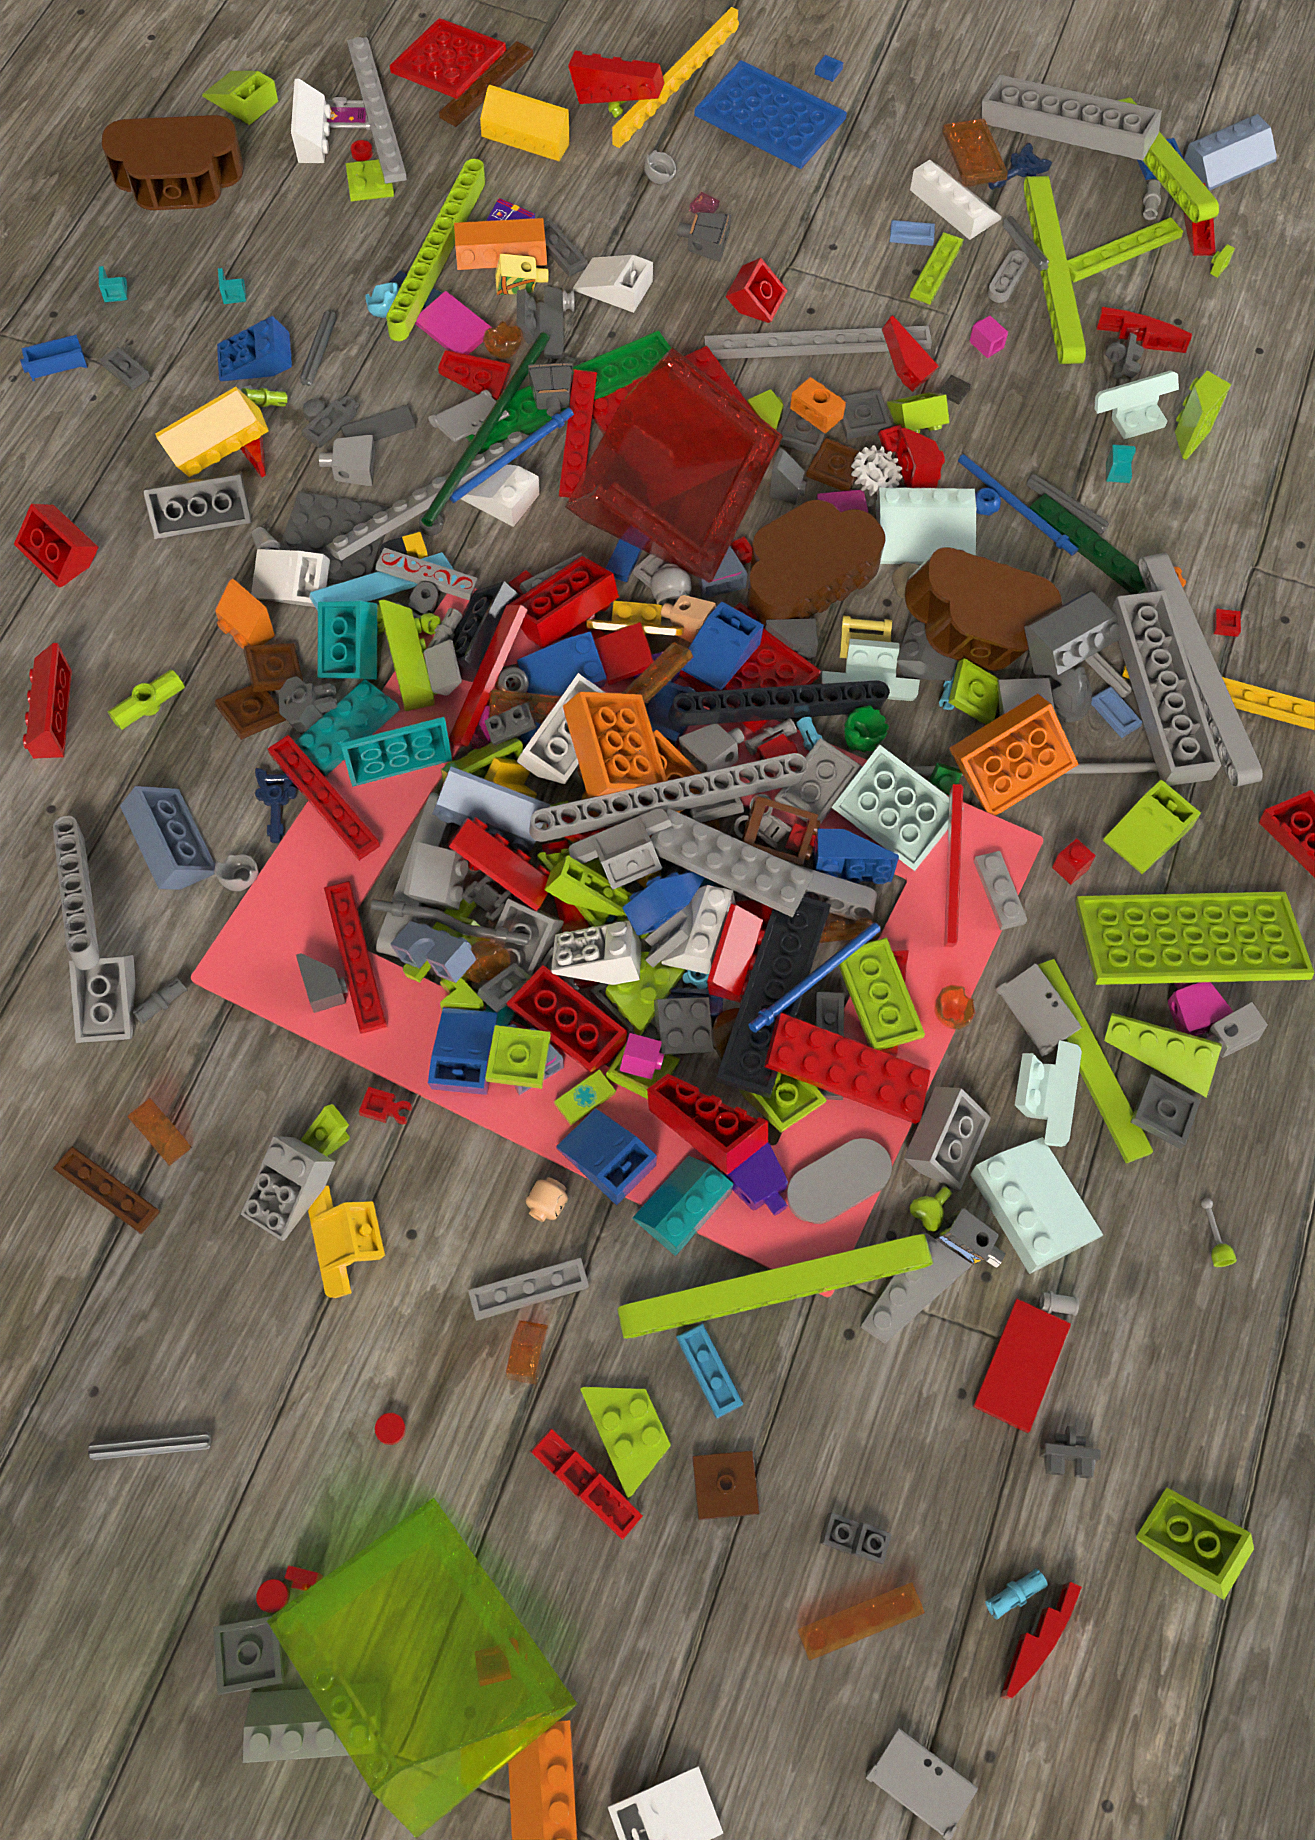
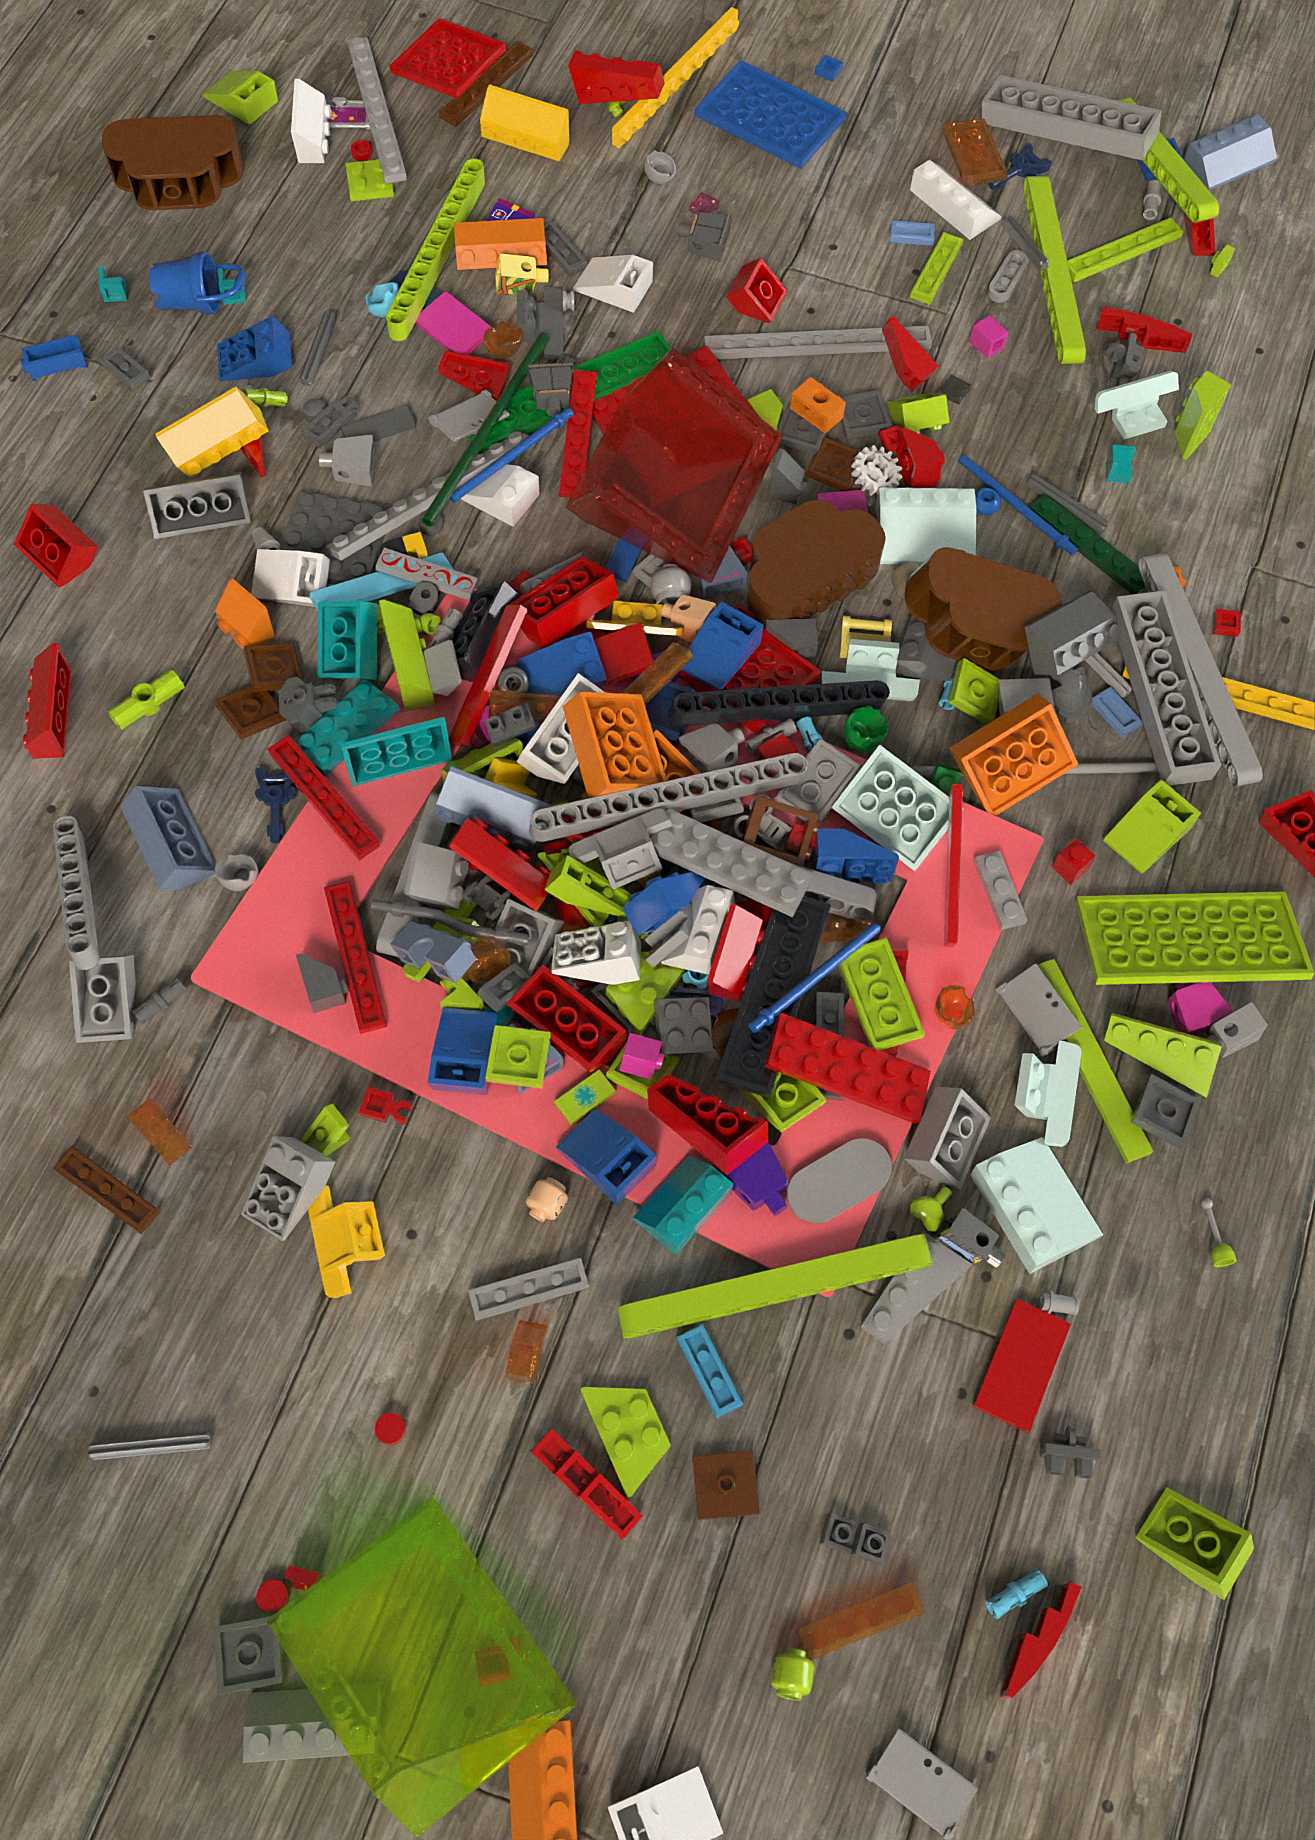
(191, 283): none -> blue piece
(792, 1674): none -> lime head

